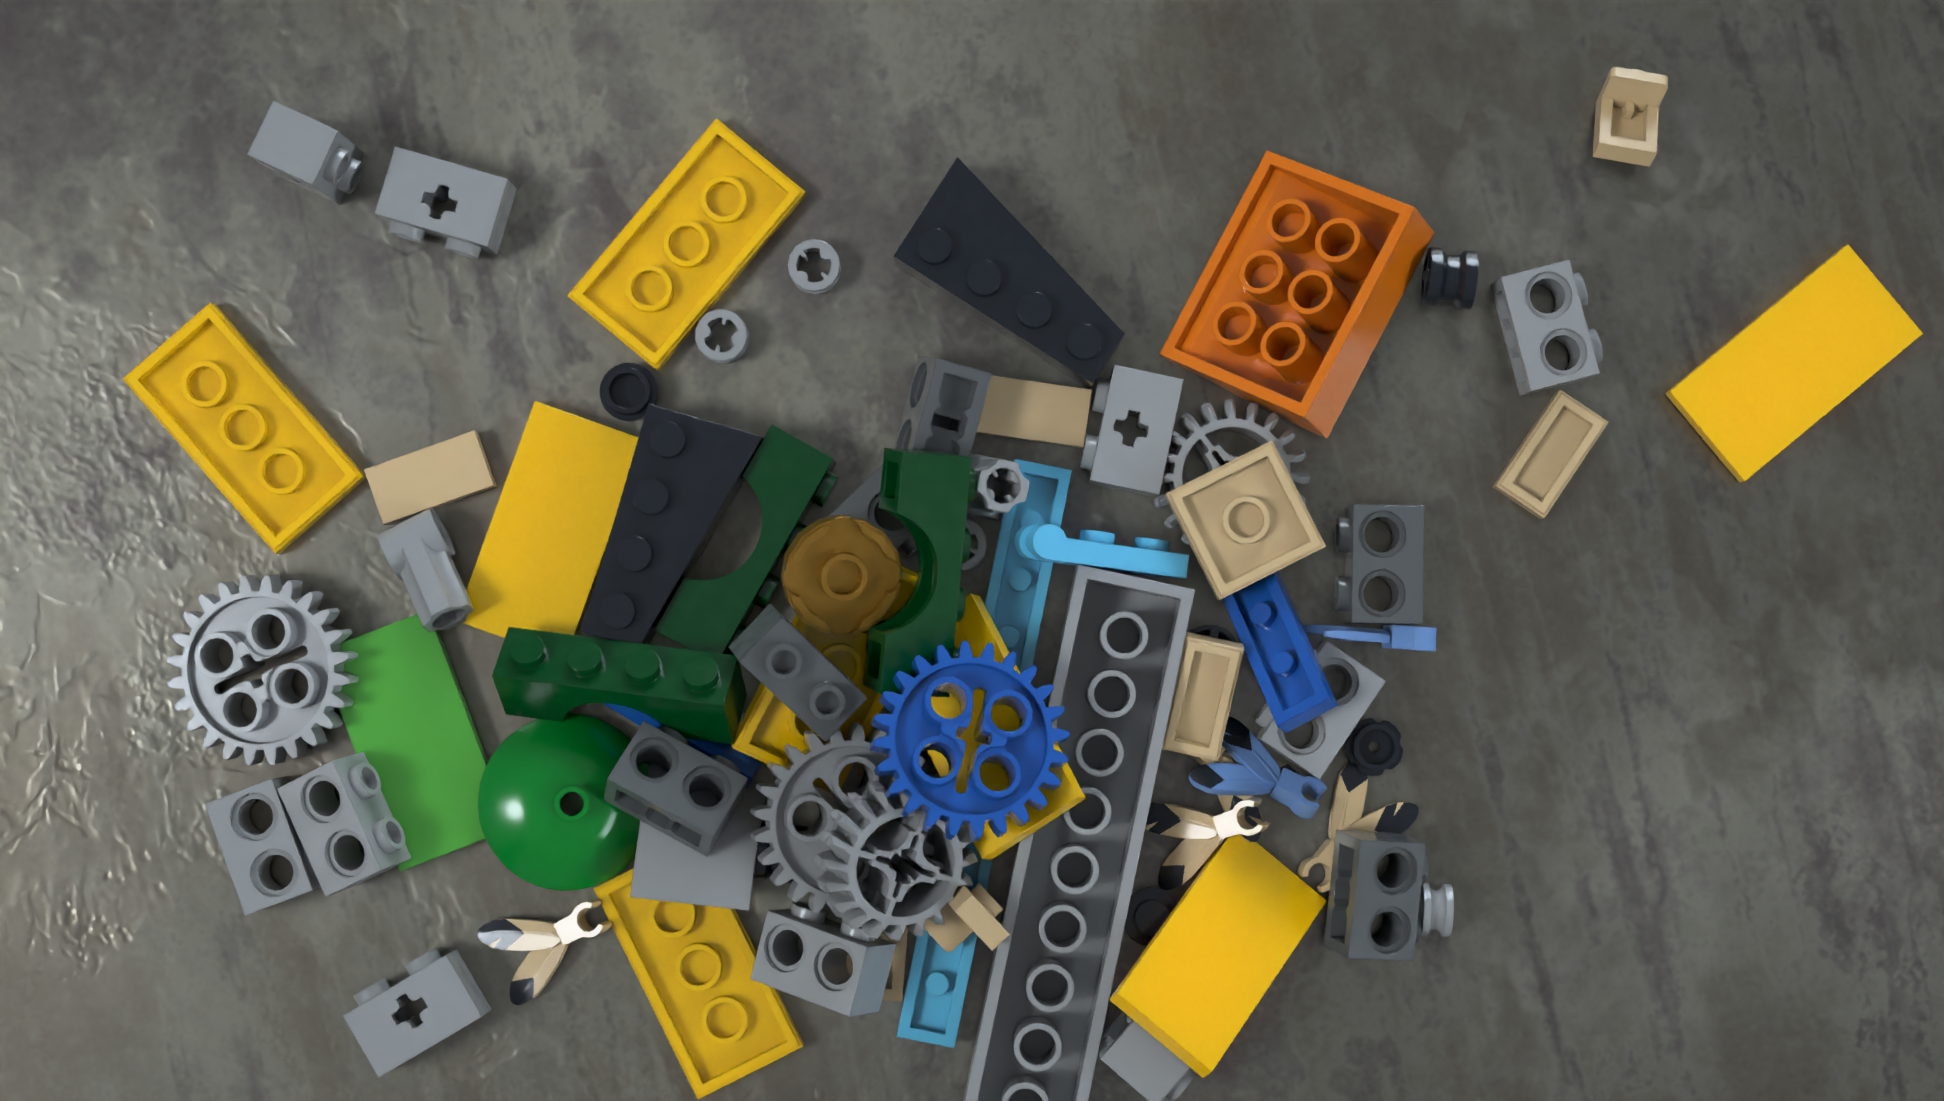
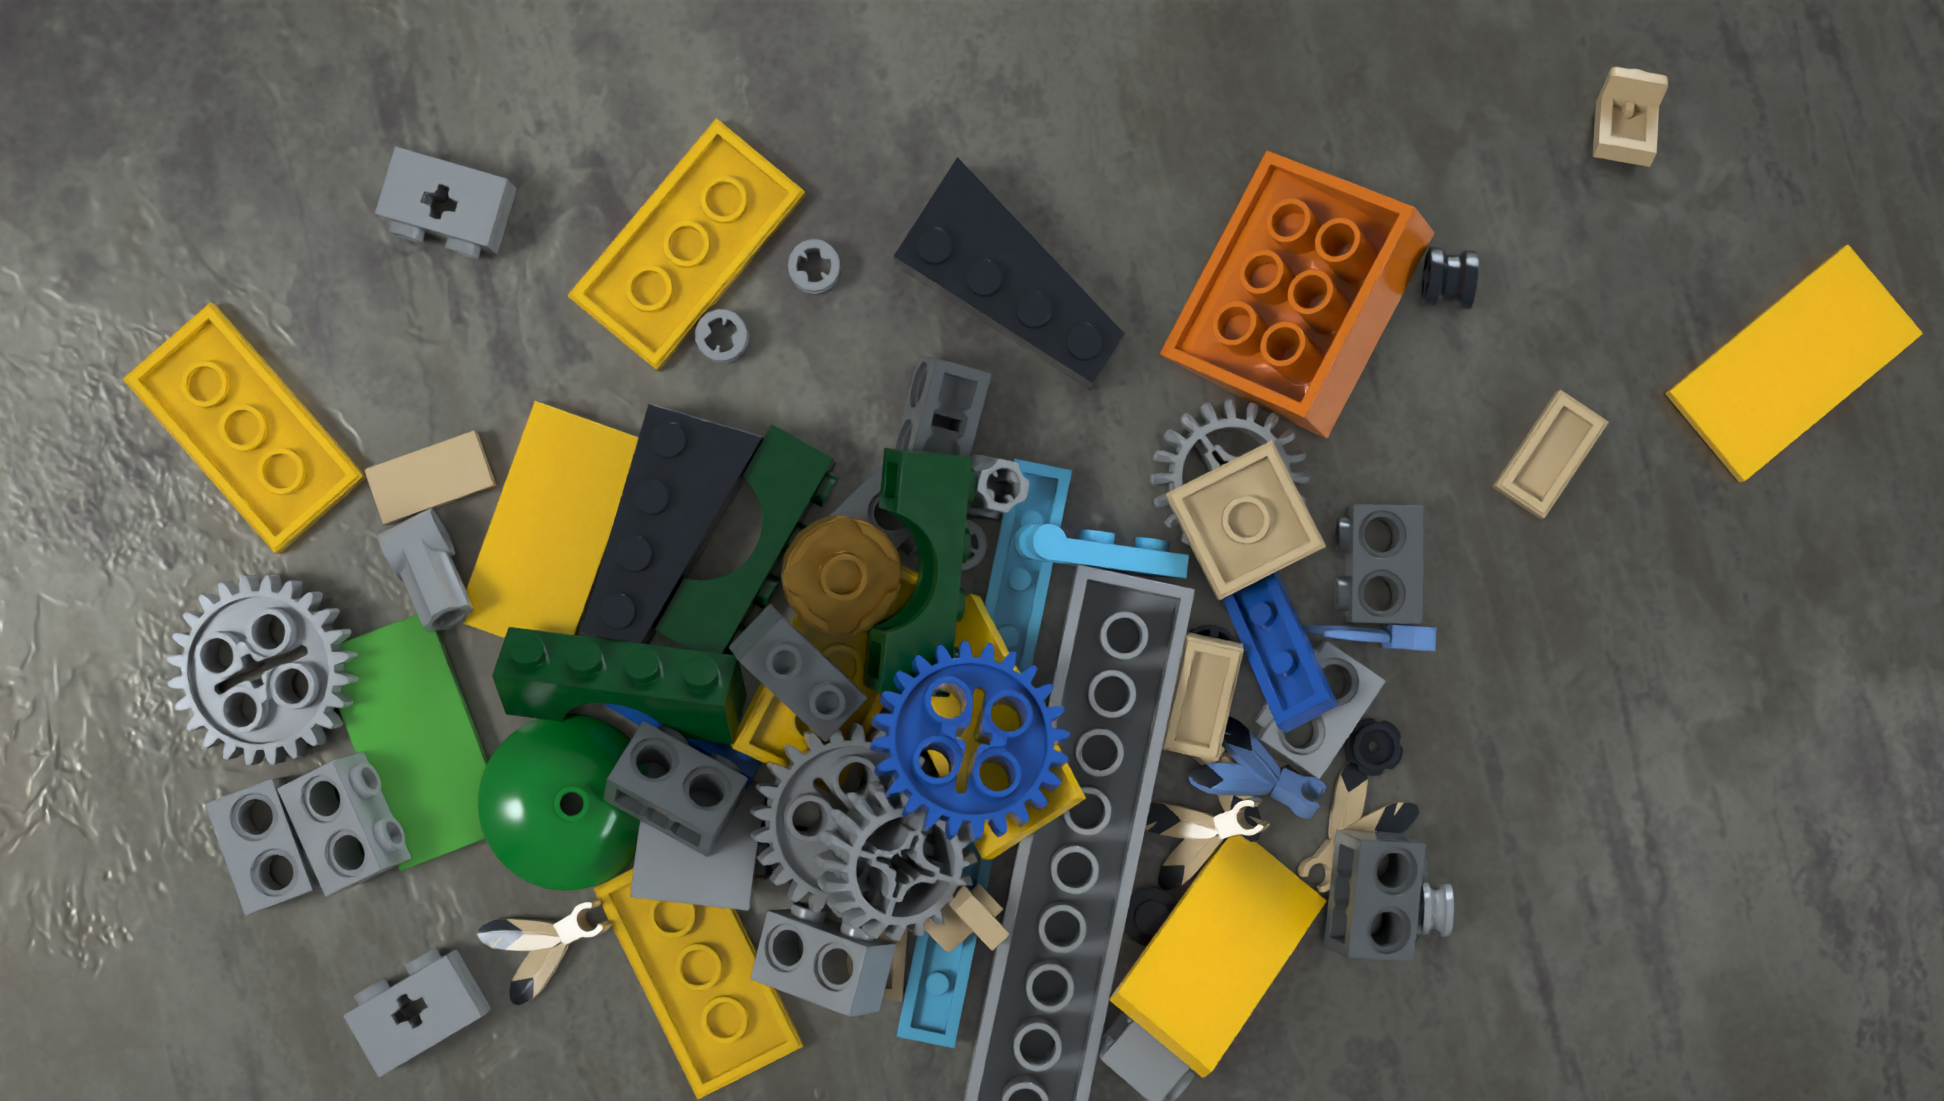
(307, 153): light grey brick -> none
(628, 391): black plate -> none
(1035, 412): tan tile -> none
(1155, 403): light grey brick -> none
(1529, 330): light grey brick -> none

